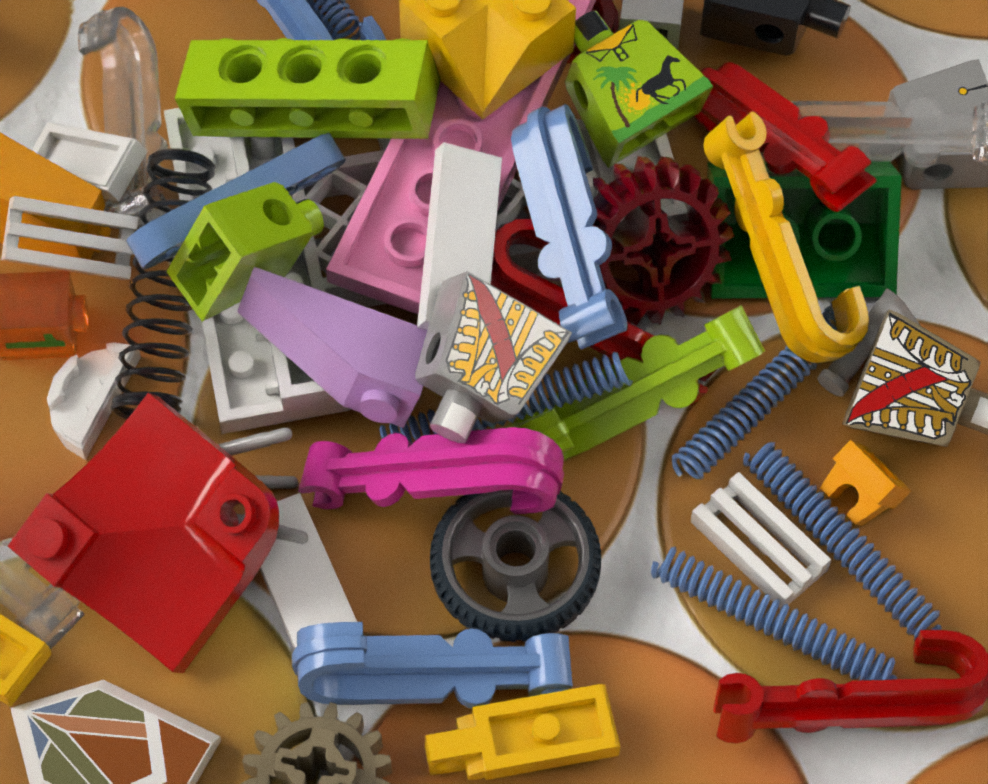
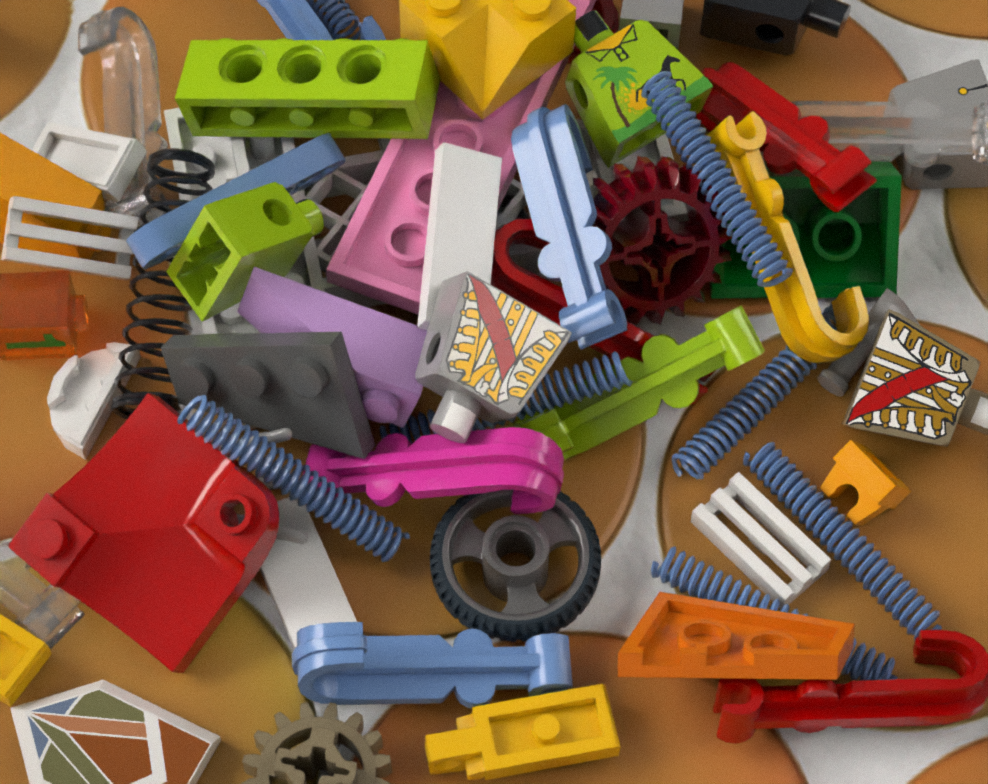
(276, 383): none -> dark grey wing
(325, 506): none -> medium blue piece
(718, 177): none -> medium blue piece
(734, 641): none -> orange wing

